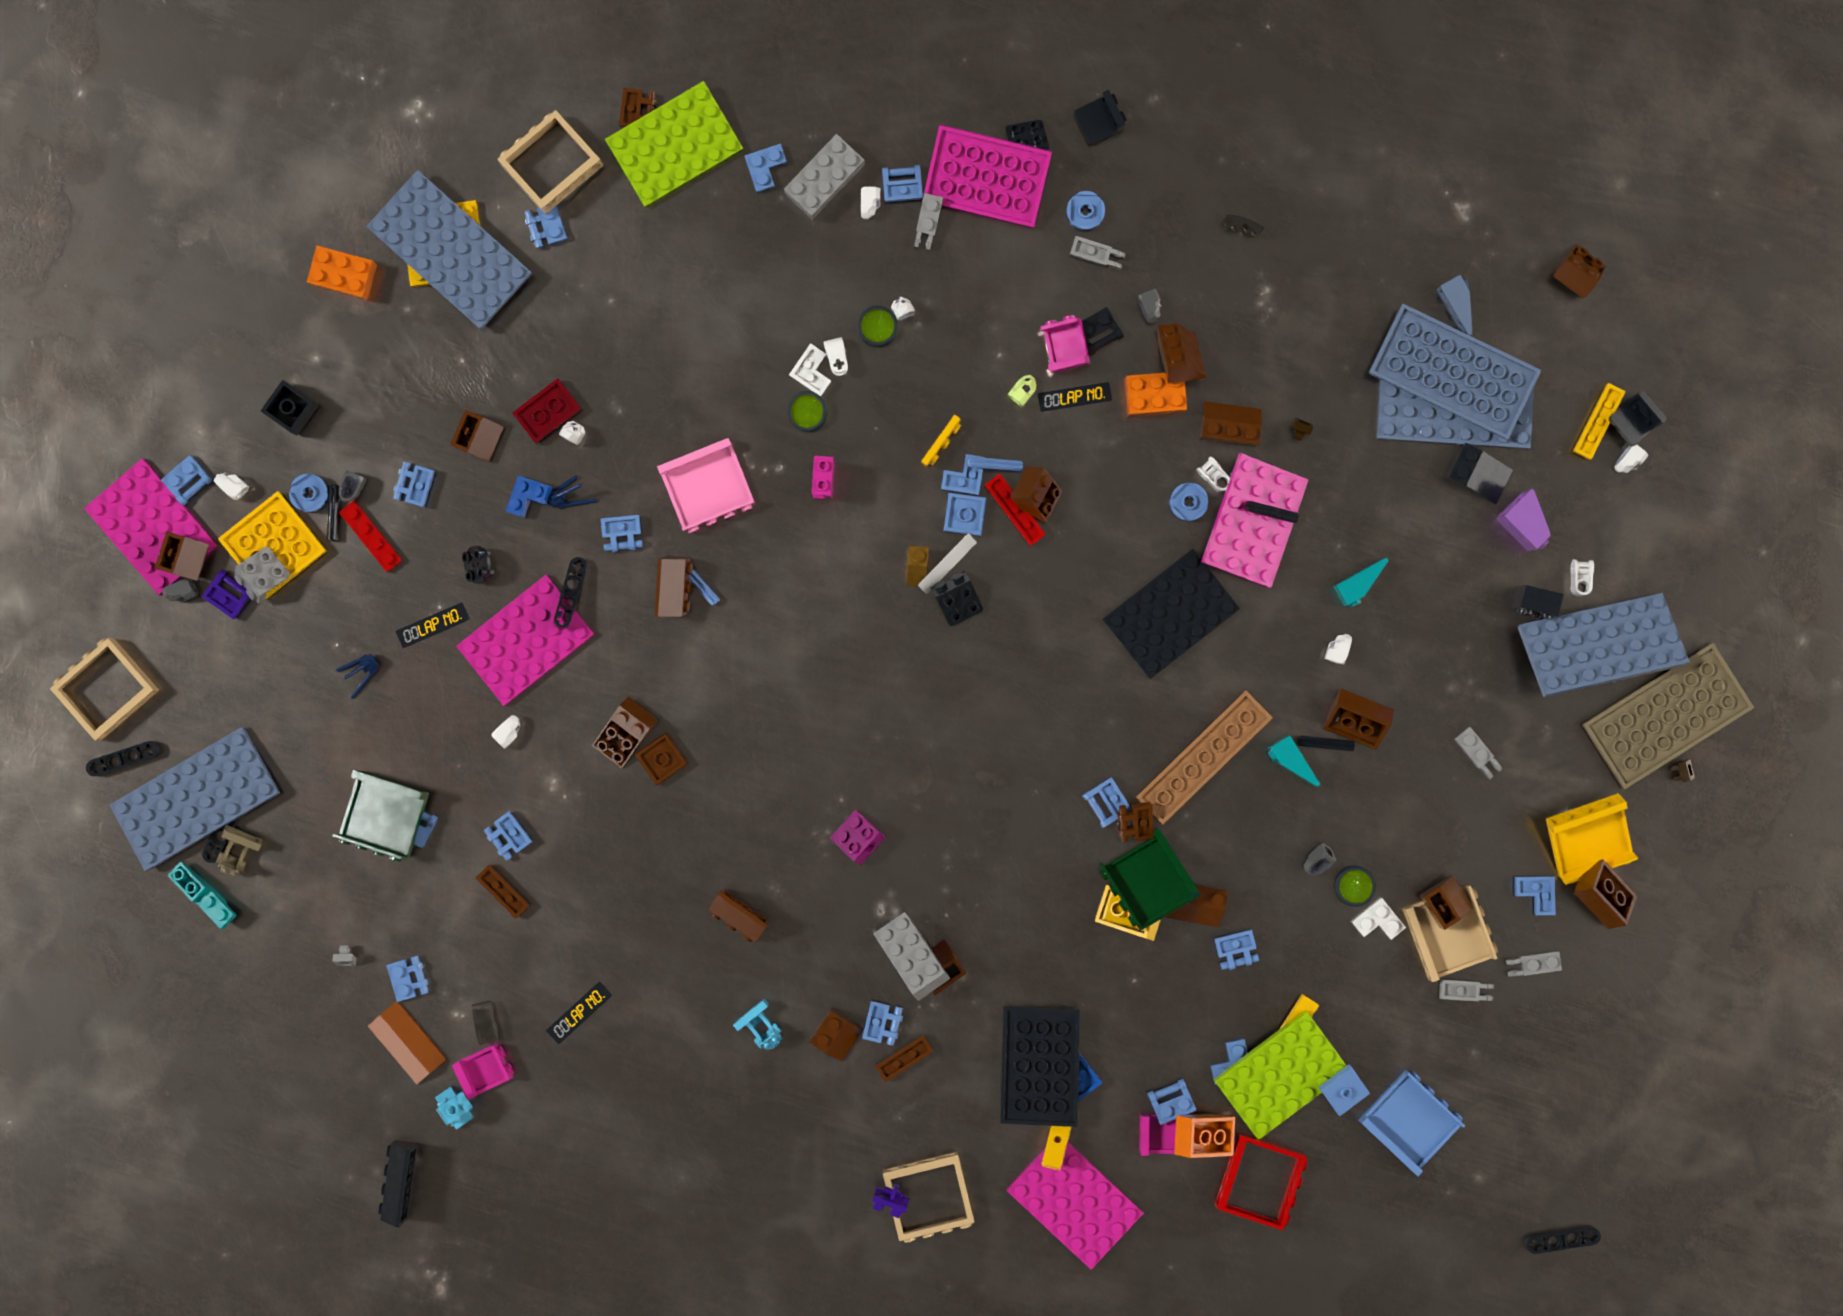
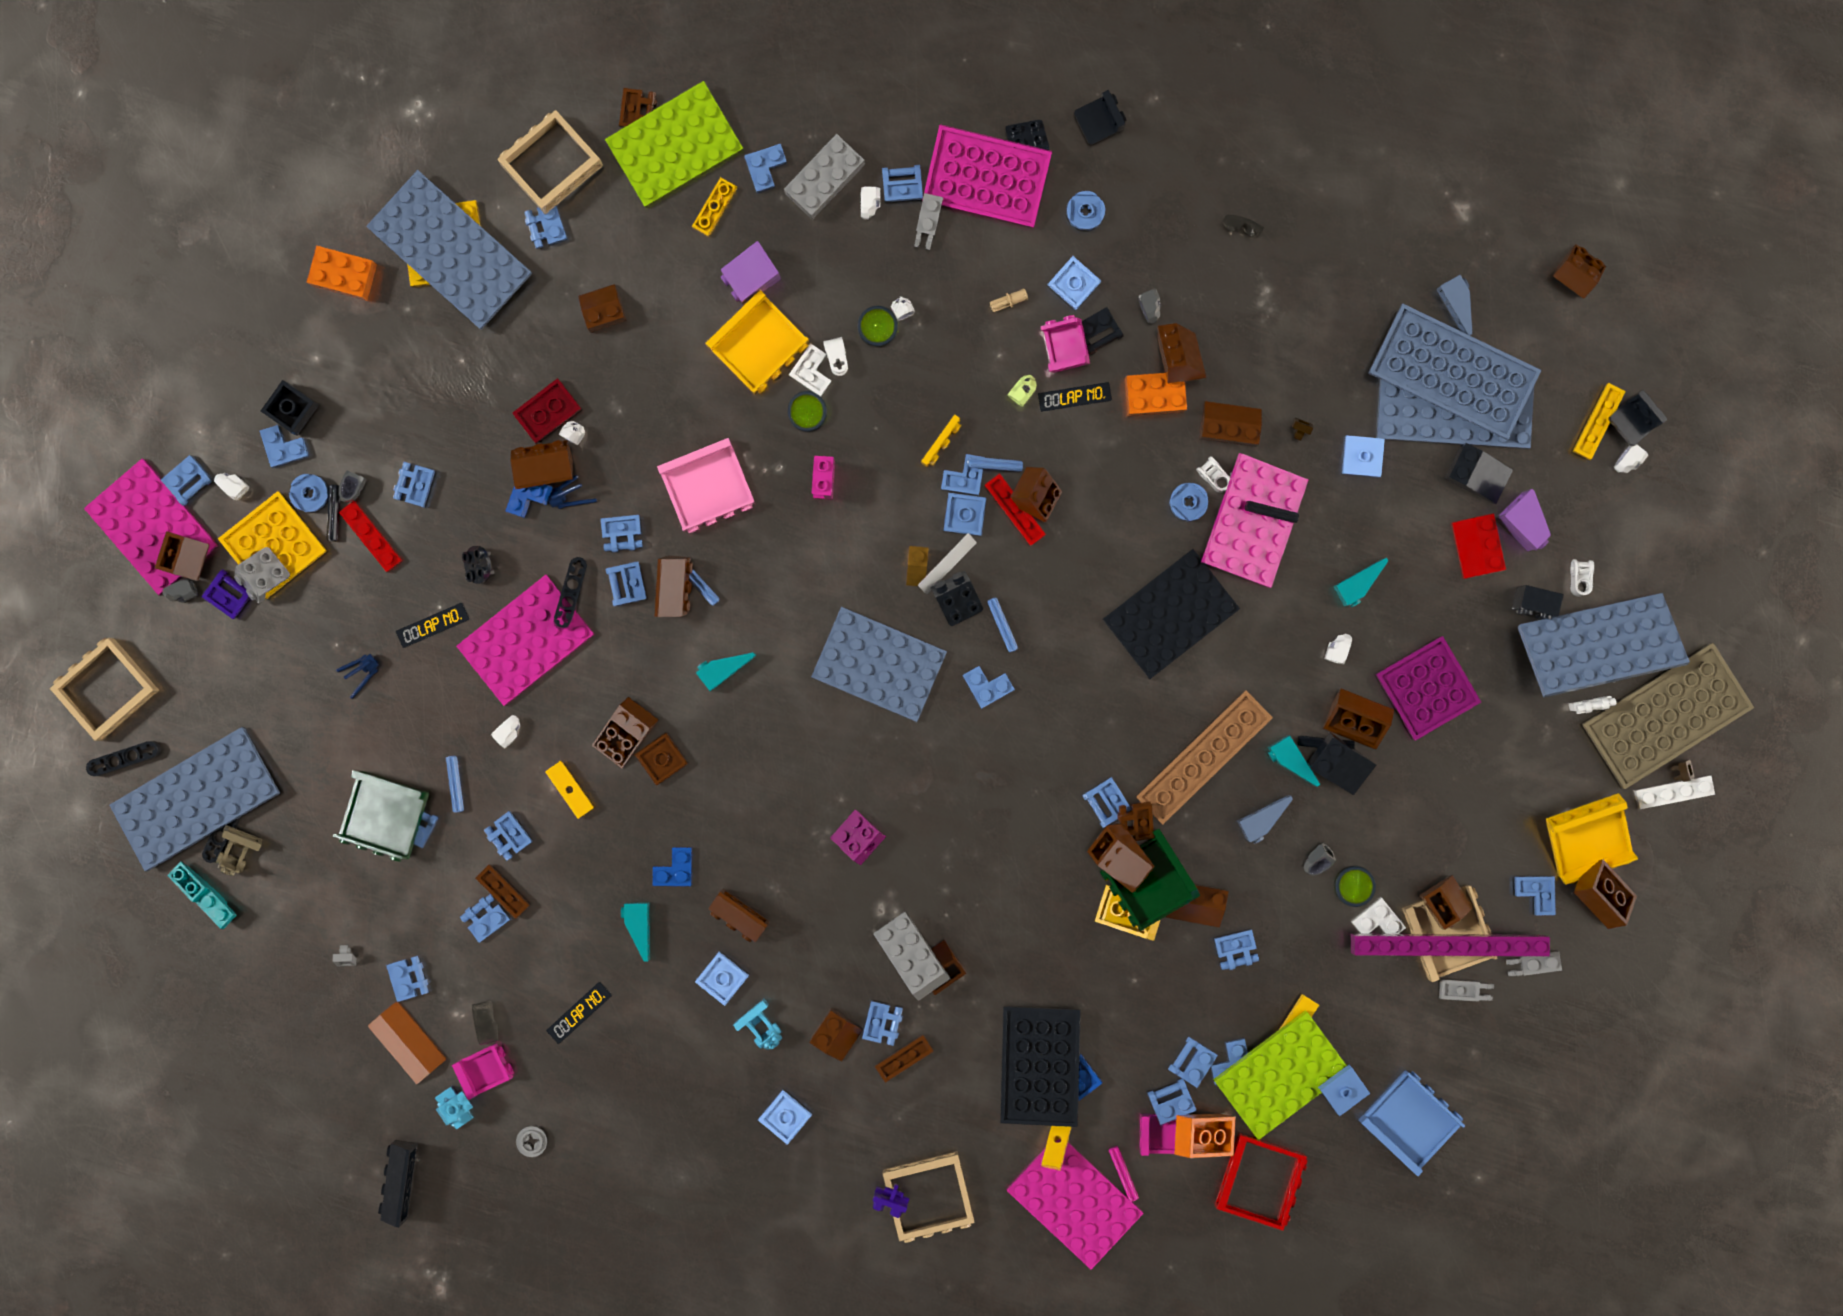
(279, 451): none -> medium blue plate
(454, 783): none -> medium blue axle
(477, 435): reddish brown slope -> none
(488, 923): none -> medium blue plate
(526, 1148): none -> light grey gear
(541, 464): none -> reddish brown slope
(562, 779): none -> yellow tile
(601, 308): none -> reddish brown slope
(632, 583): none -> medium blue plate
(638, 924): none -> teal slope
(679, 873): none -> blue plate
(709, 217): none -> yellow tile
(719, 670): none -> teal slope
(722, 978): none -> light blue plate
(750, 273): none -> medium lavender slope
(757, 343): none -> yellow panel
(785, 1117): none -> light blue plate
(879, 664): none -> sand blue plate
(985, 691): none -> medium blue plate
(1002, 624): none -> medium blue axle
(1008, 300): none -> tan axle
(1074, 283): none -> light blue plate
(1095, 252): light grey hinge -> none
(1121, 856): none -> reddish brown slope
(1123, 1173): none -> dark pink axle
(1198, 1065): none -> medium blue plate
(1260, 822): none -> sand blue slope
(1341, 764): none -> black slope
(1363, 456): none -> light blue plate
(1428, 688): none -> magenta plate
(1450, 944): none -> magenta brick
(1477, 751): light grey hinge -> none
(1478, 546): none -> red slope
(1562, 1239): black beam -> none
(1587, 706): none -> white plate
(1674, 792): none -> white plate

